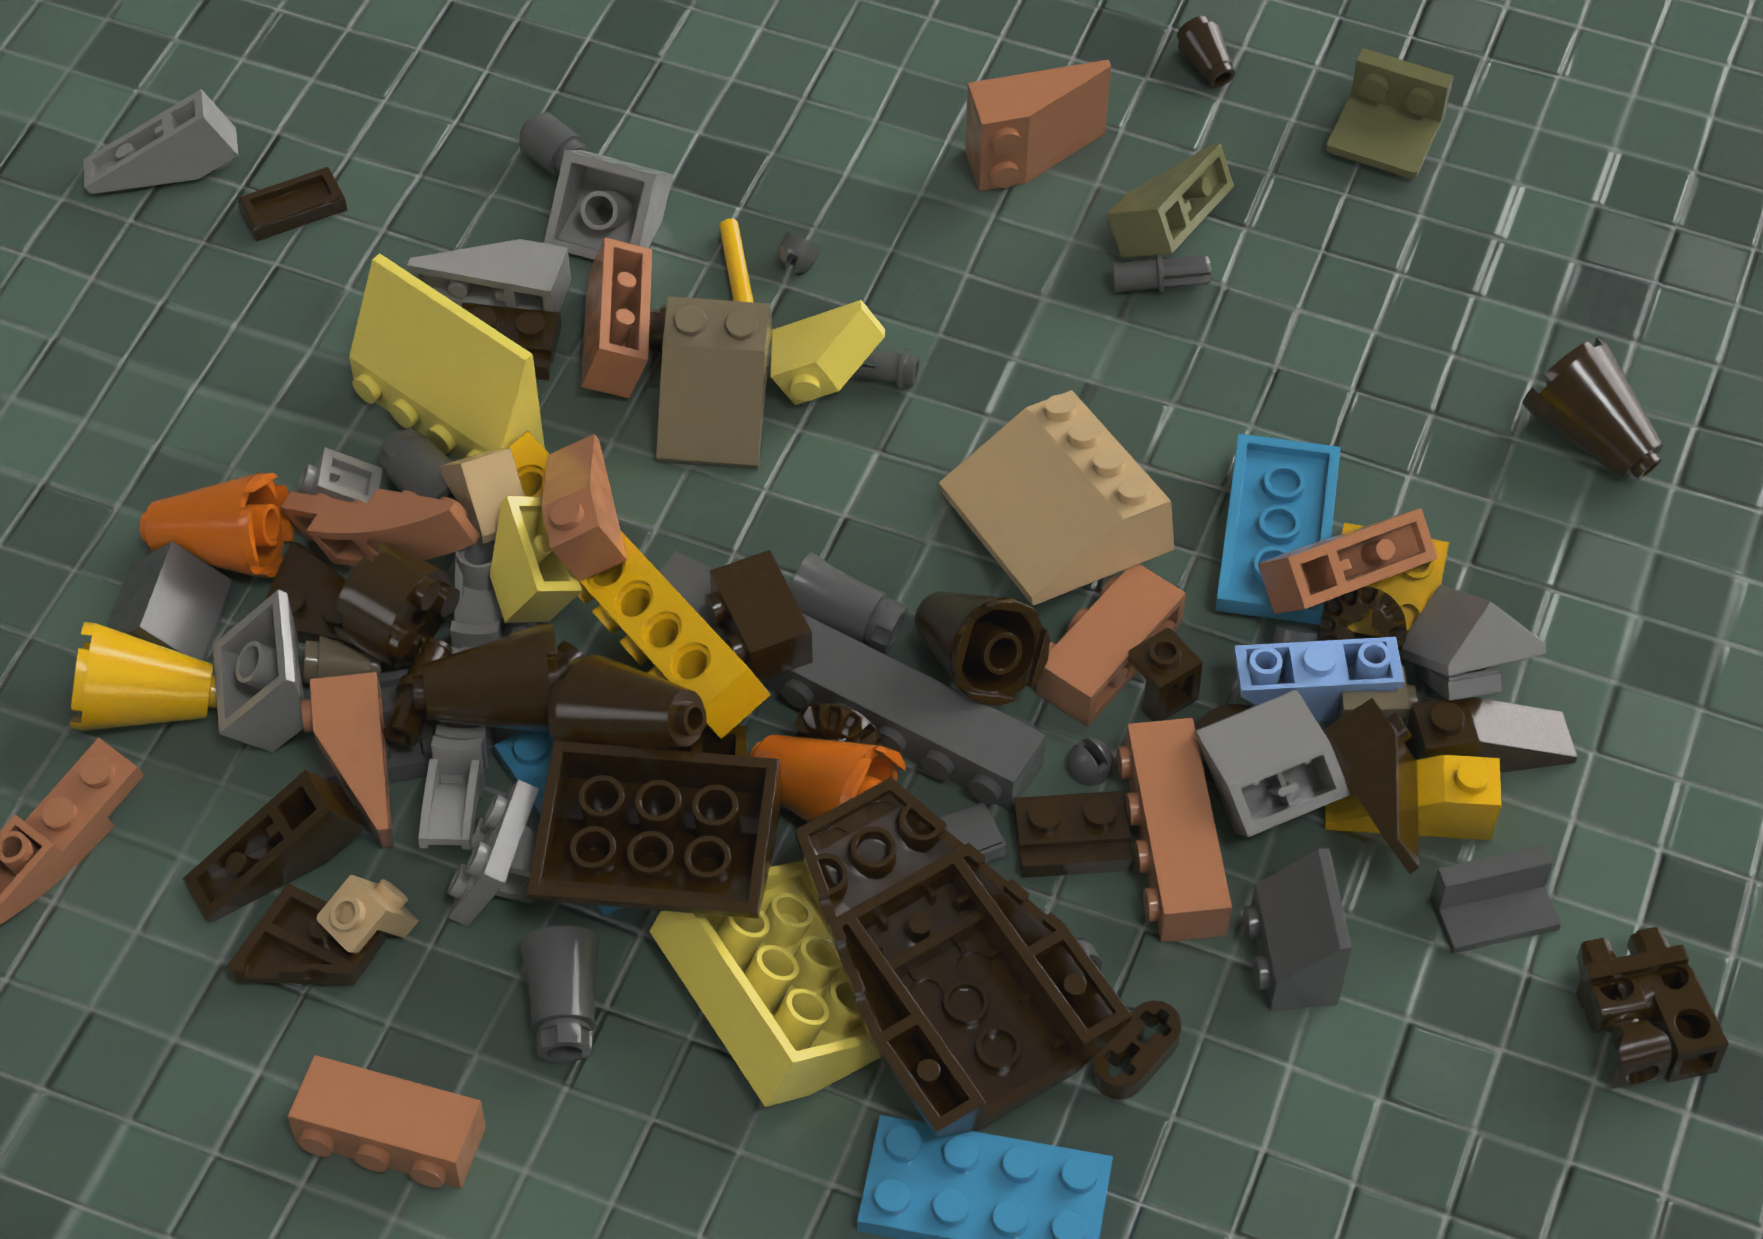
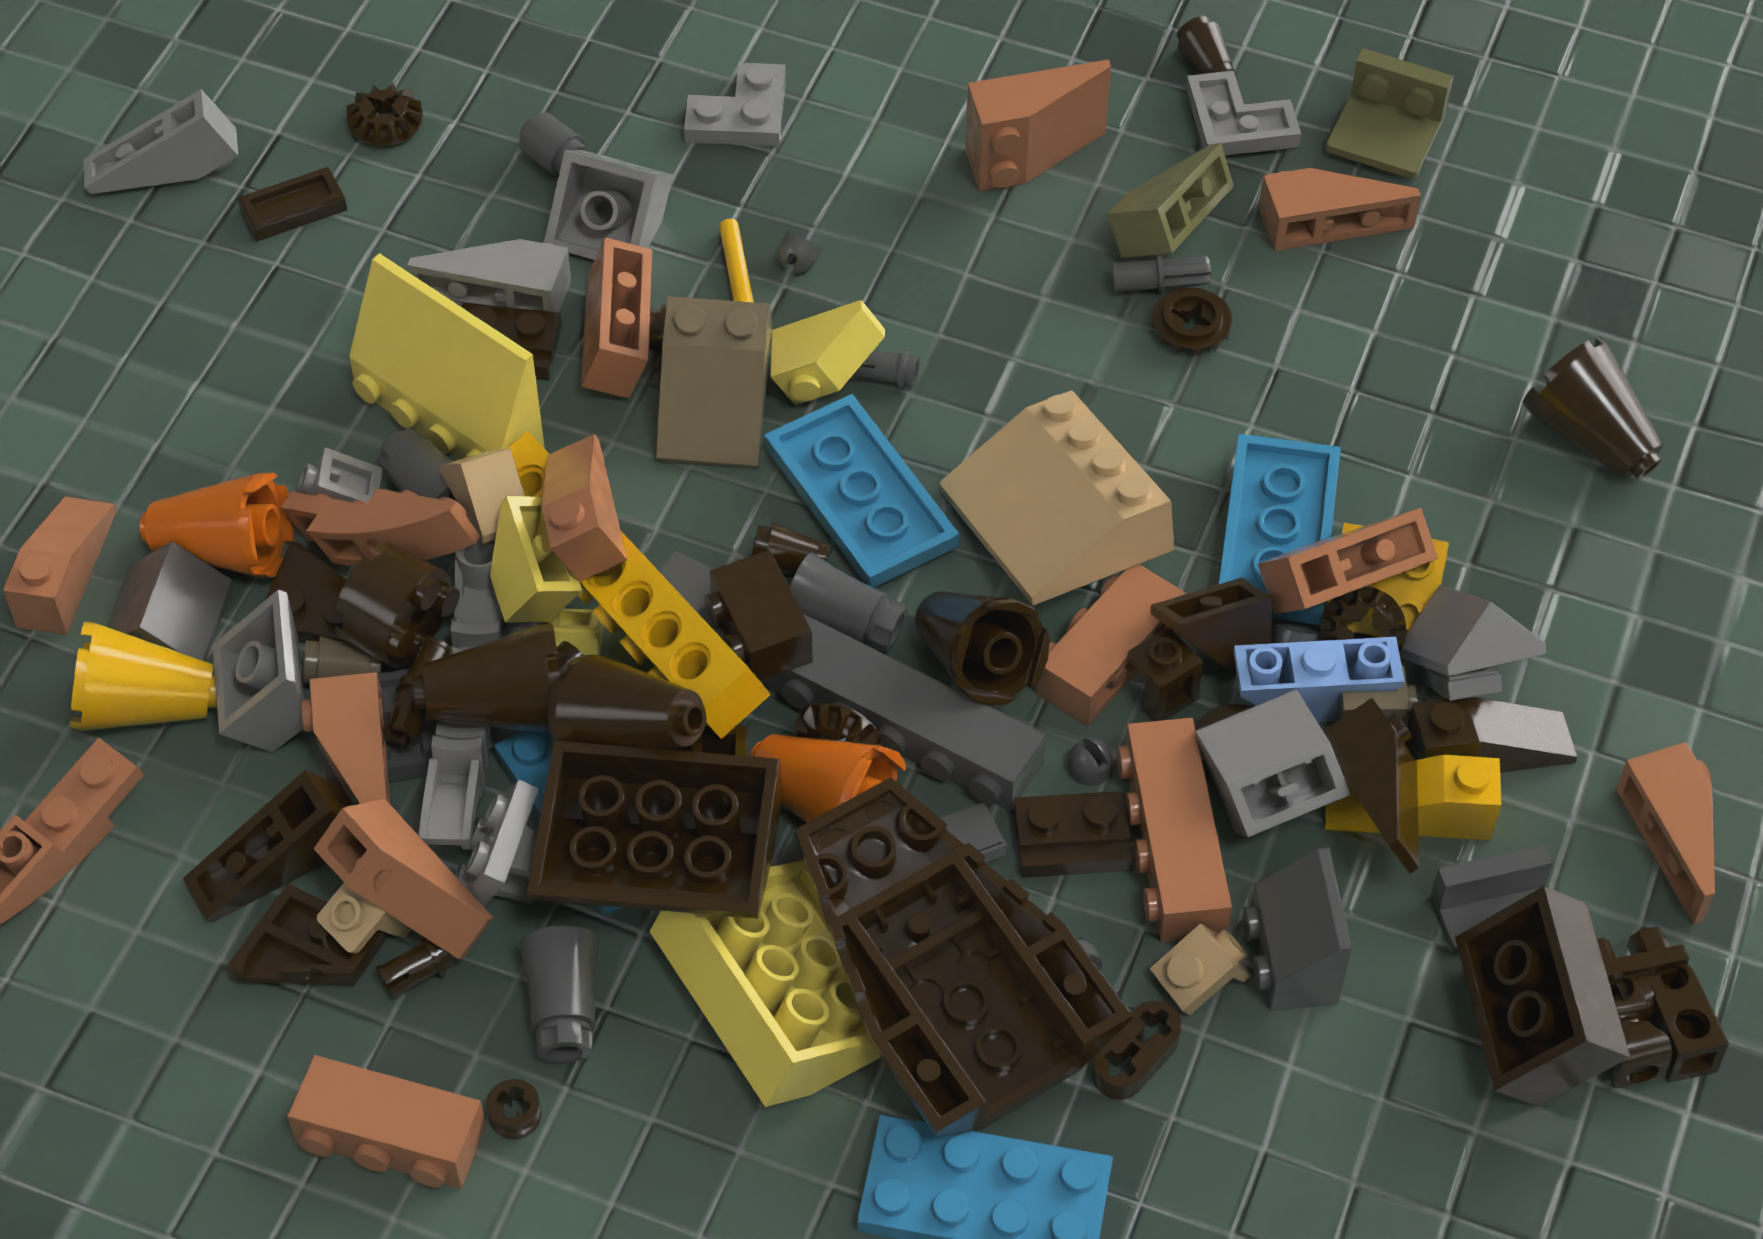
(57, 565): none -> nougat slope
(384, 128): none -> dark brown gear
(401, 875): none -> nougat slope
(413, 967): none -> dark brown pin
(505, 1093): none -> dark brown bush
(580, 629): none -> light yellow slope
(747, 118): none -> light grey plate
(787, 546): none -> dark brown cone
(861, 491): none -> dark azure plate
(1183, 305): none -> dark brown gear
(1200, 967): none -> tan bracket
(1219, 618): none -> dark brown slope
(1239, 126): none -> light grey plate
(1329, 206): none -> nougat slope
(1541, 997): none -> dark brown brick
(1673, 810): none -> nougat slope

